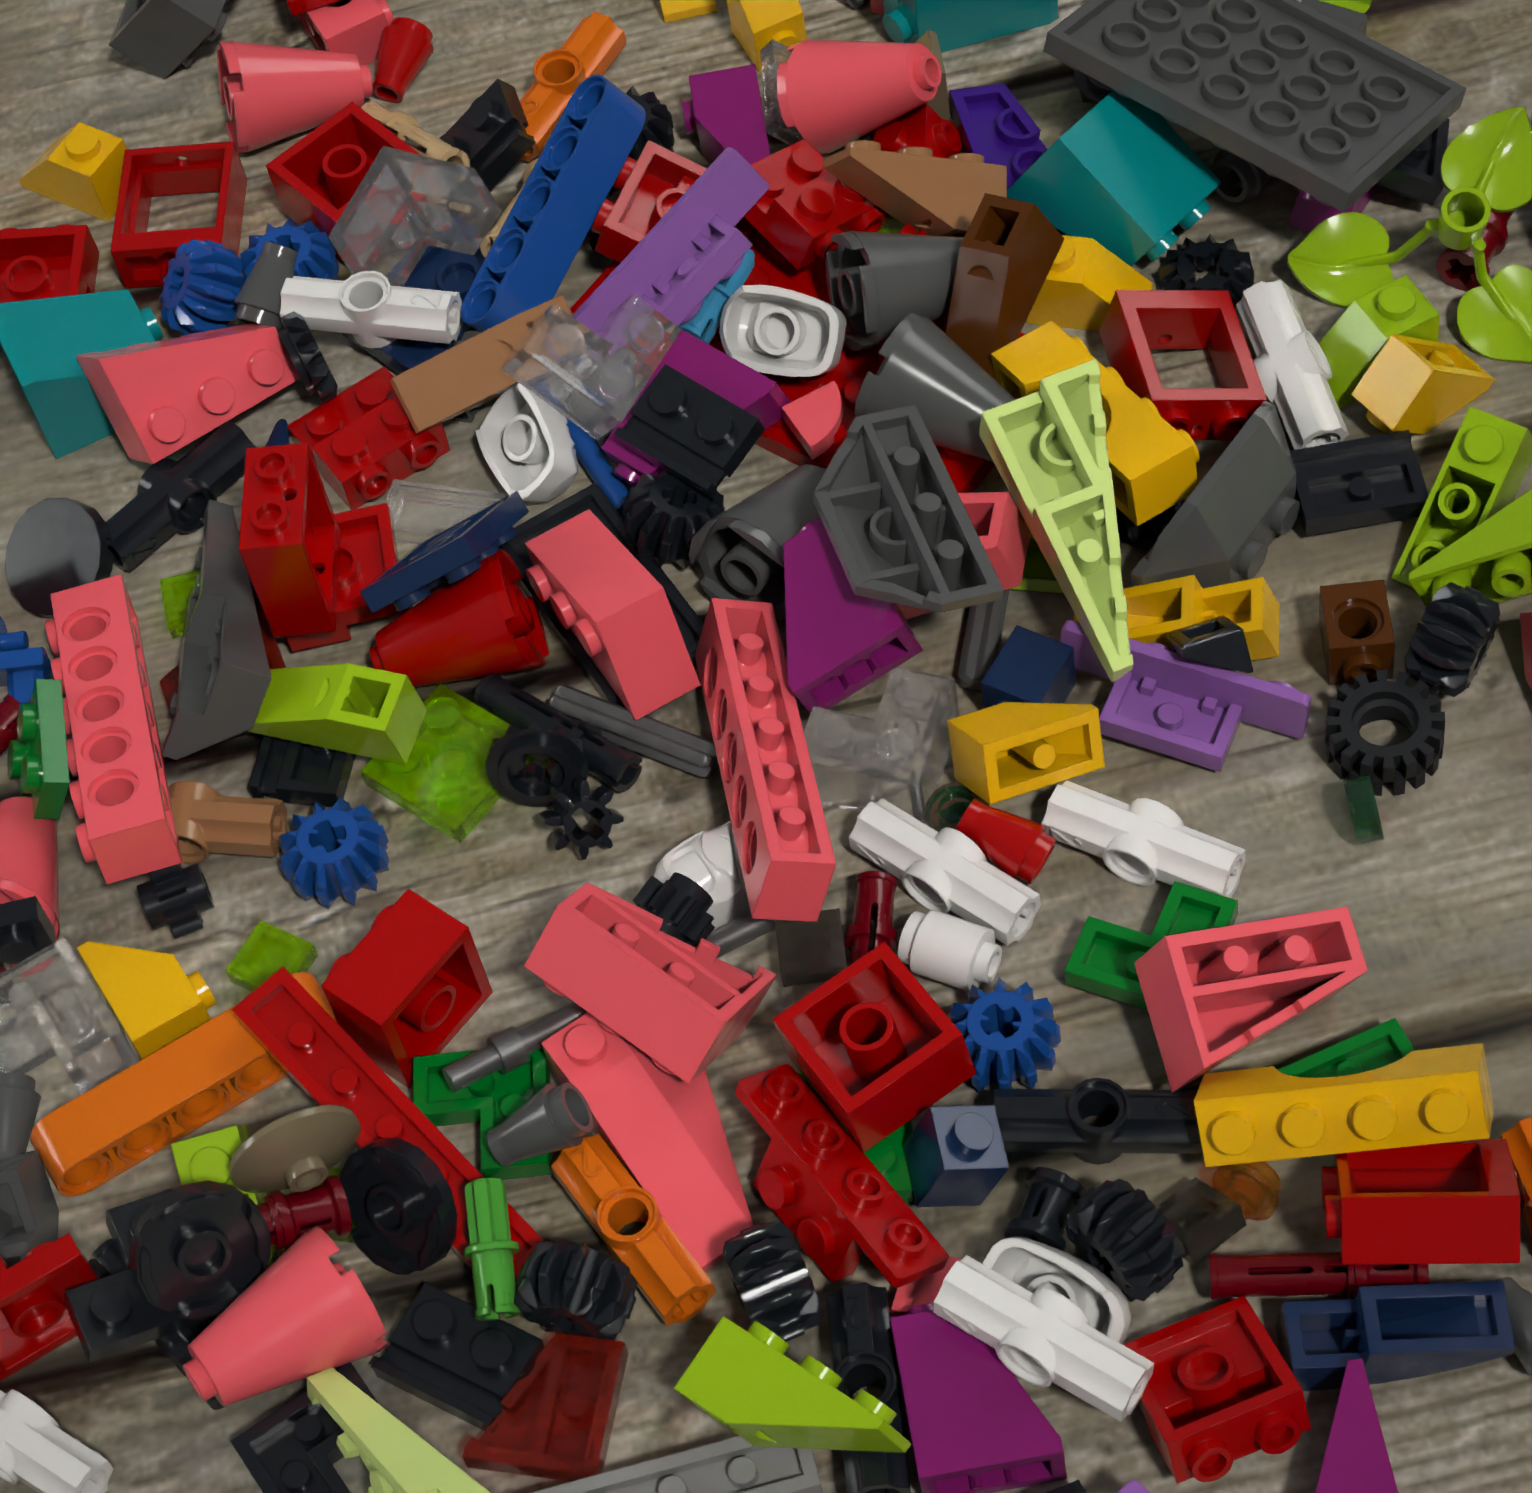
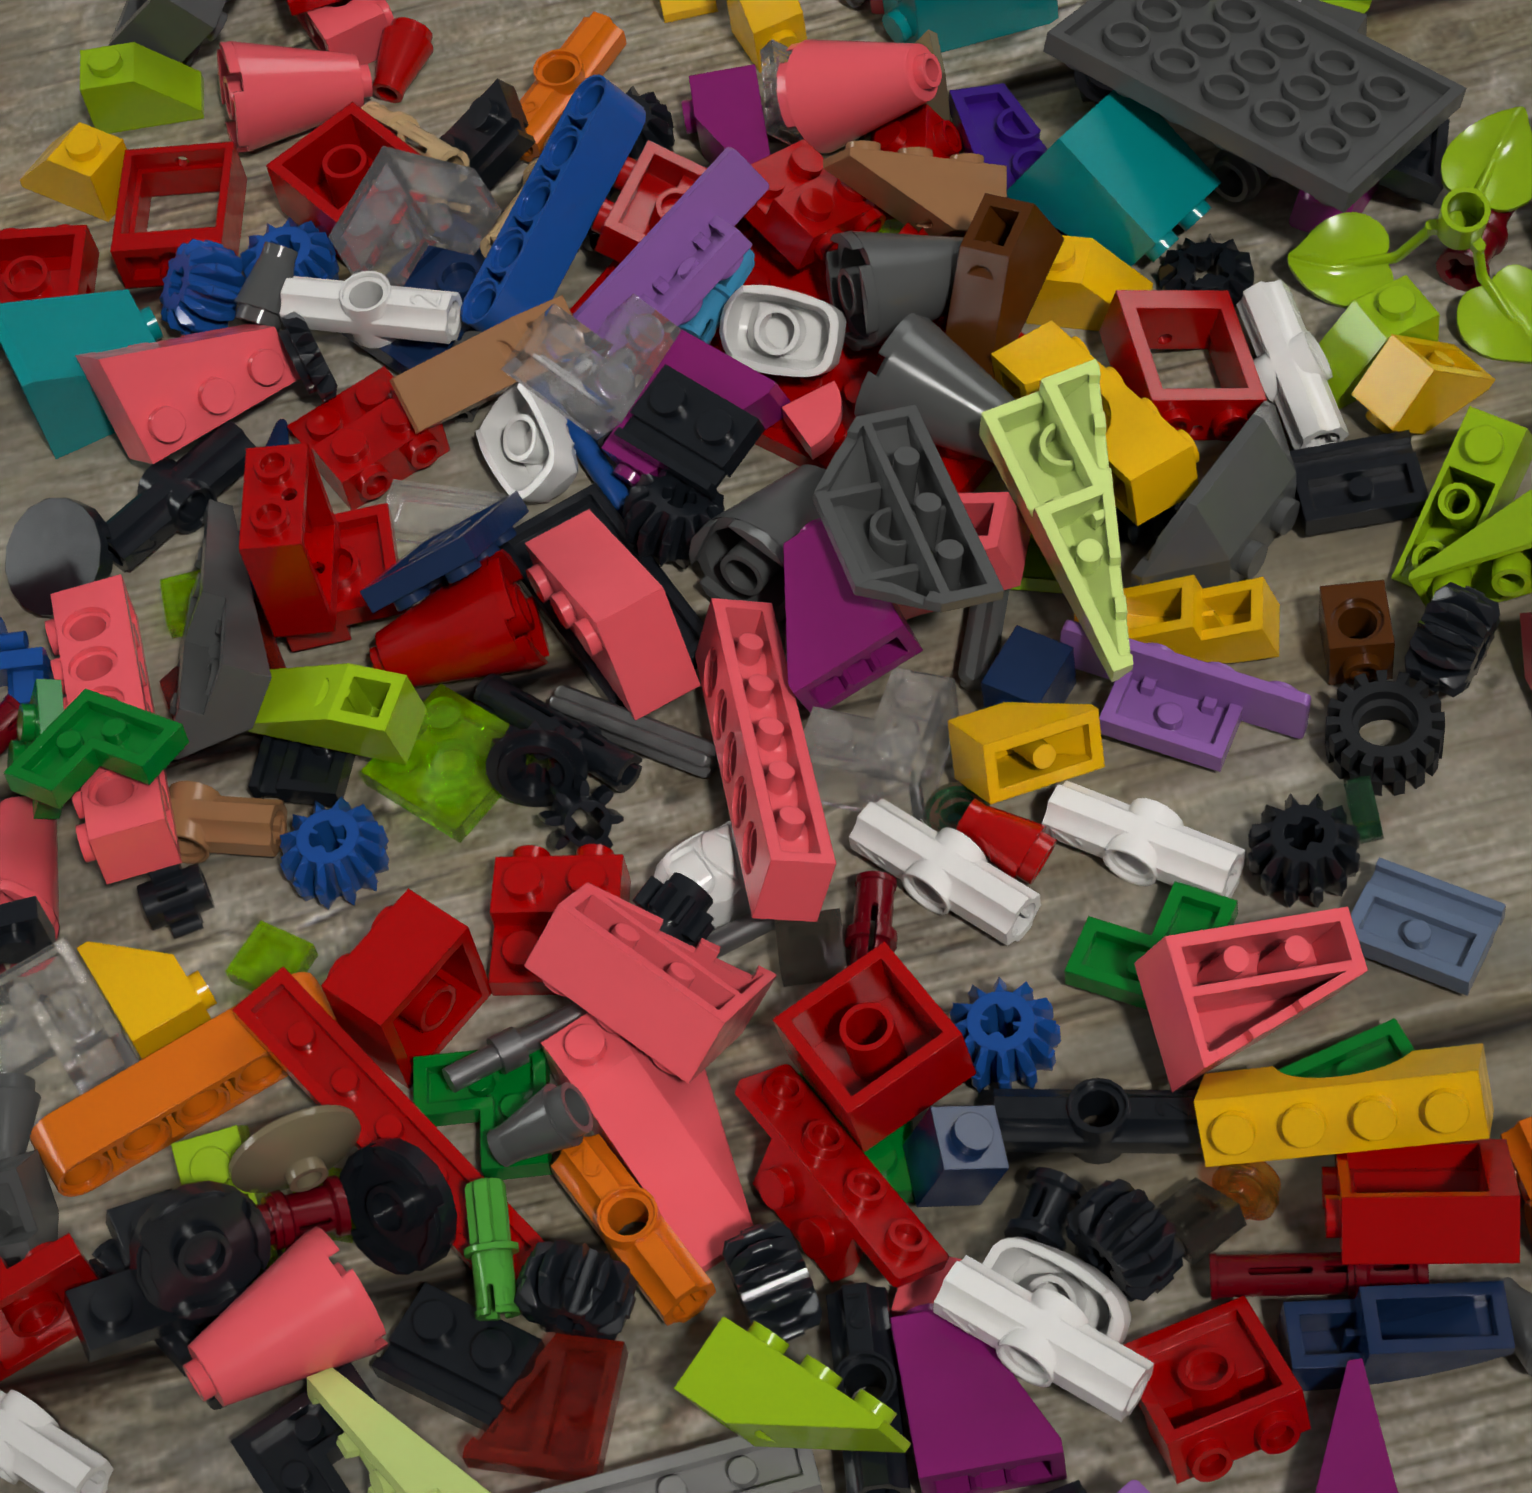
(92, 735): none -> green plate
(138, 88): none -> lime slope
(525, 897): none -> red plate
(949, 949): white brick -> none
(1214, 643): black slope -> none
(1304, 850): none -> black gear
(1425, 925): none -> sand blue plate

